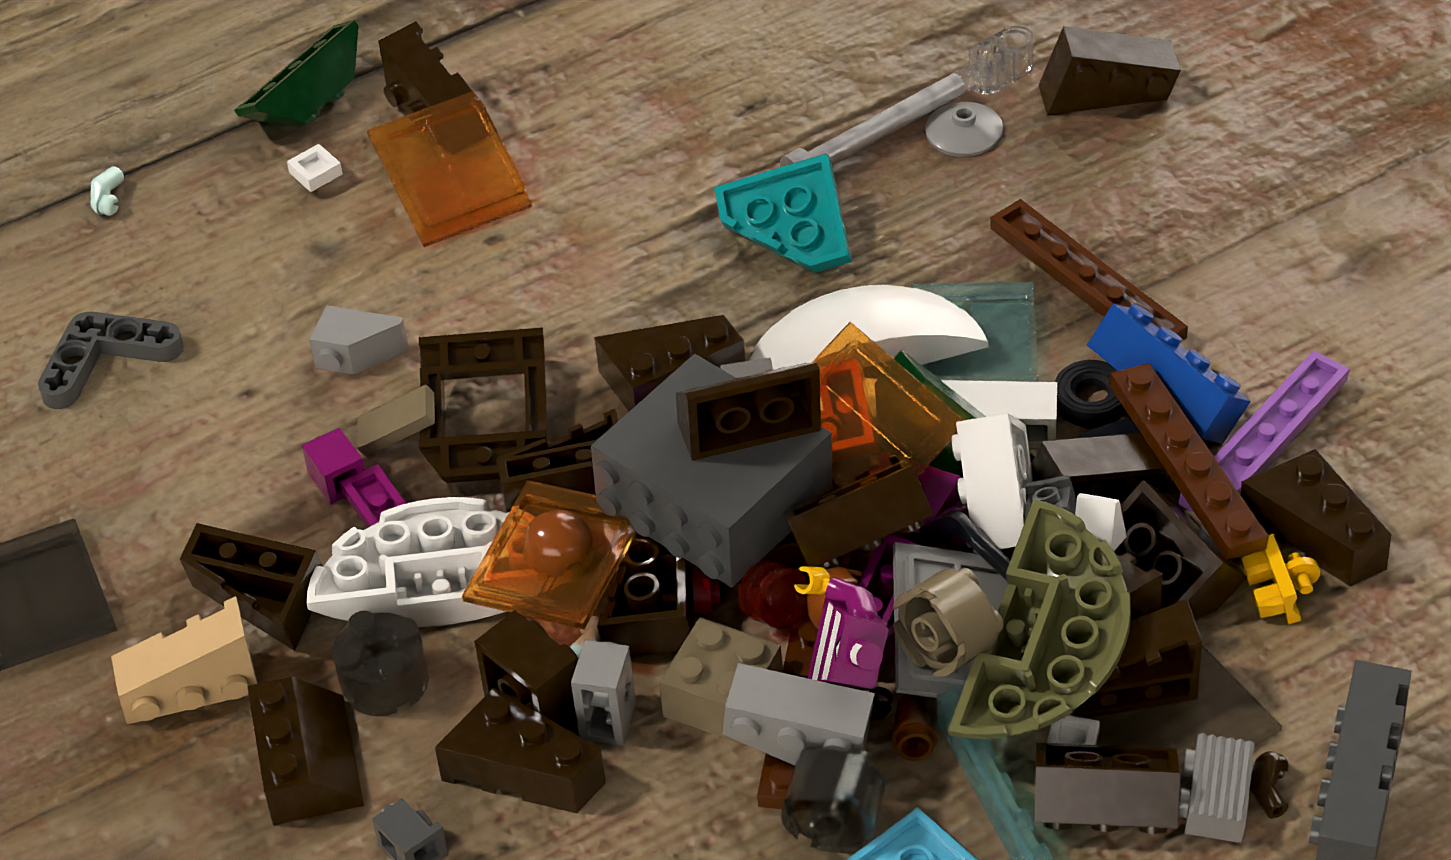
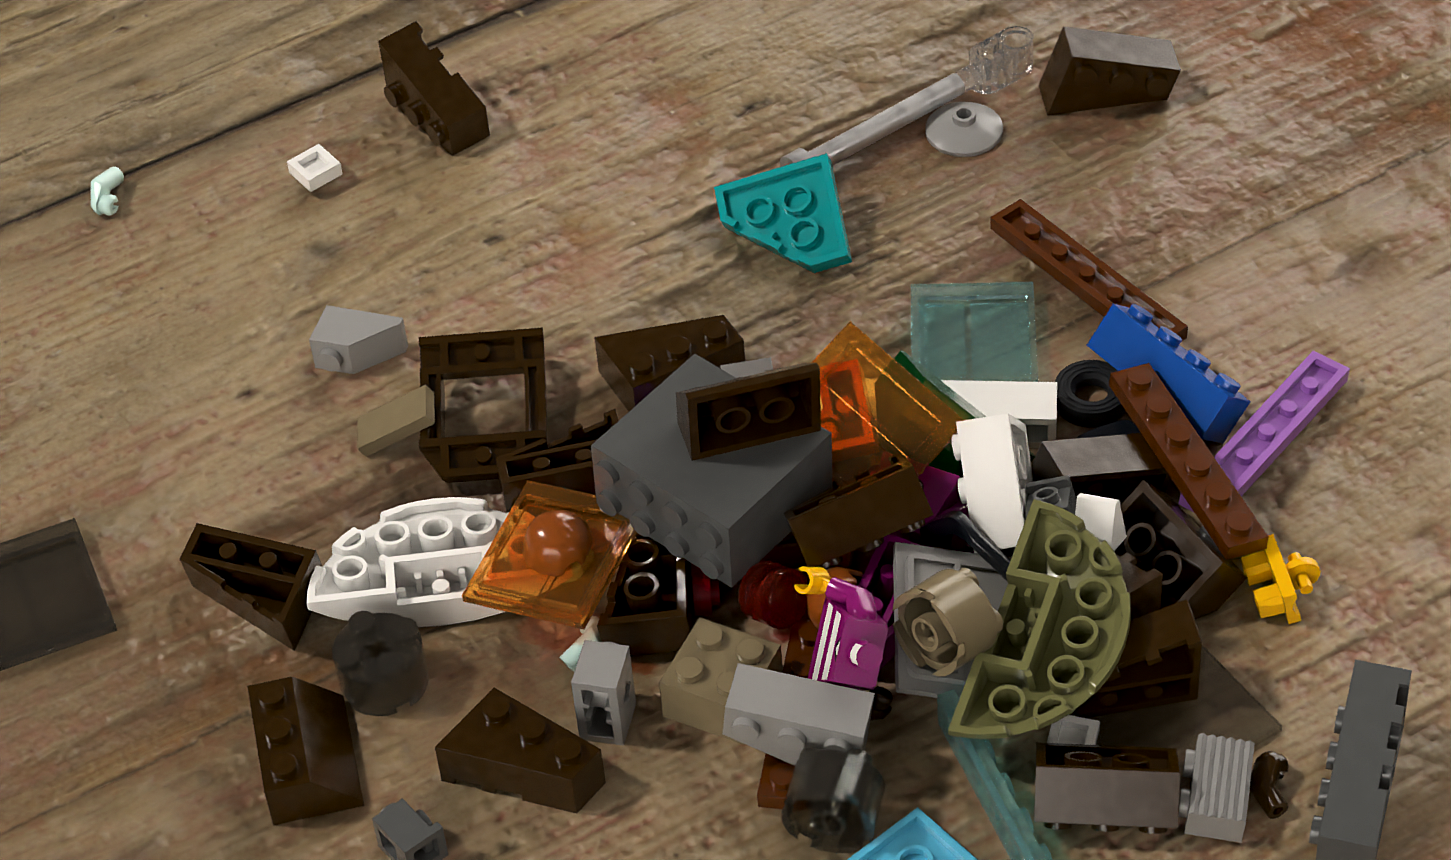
(96, 334): dark grey beam -> none
(186, 669): tan wedge -> none
(307, 81): dark green wedge -> none
(330, 461): magenta brick -> none
(371, 494): magenta plate -> none
(449, 168): clear orange piece -> none
(528, 667): dark brown brick -> none
(889, 315): white brick -> none
(913, 730): reddish brown cone -> none
(1320, 515): dark brown wedge -> none

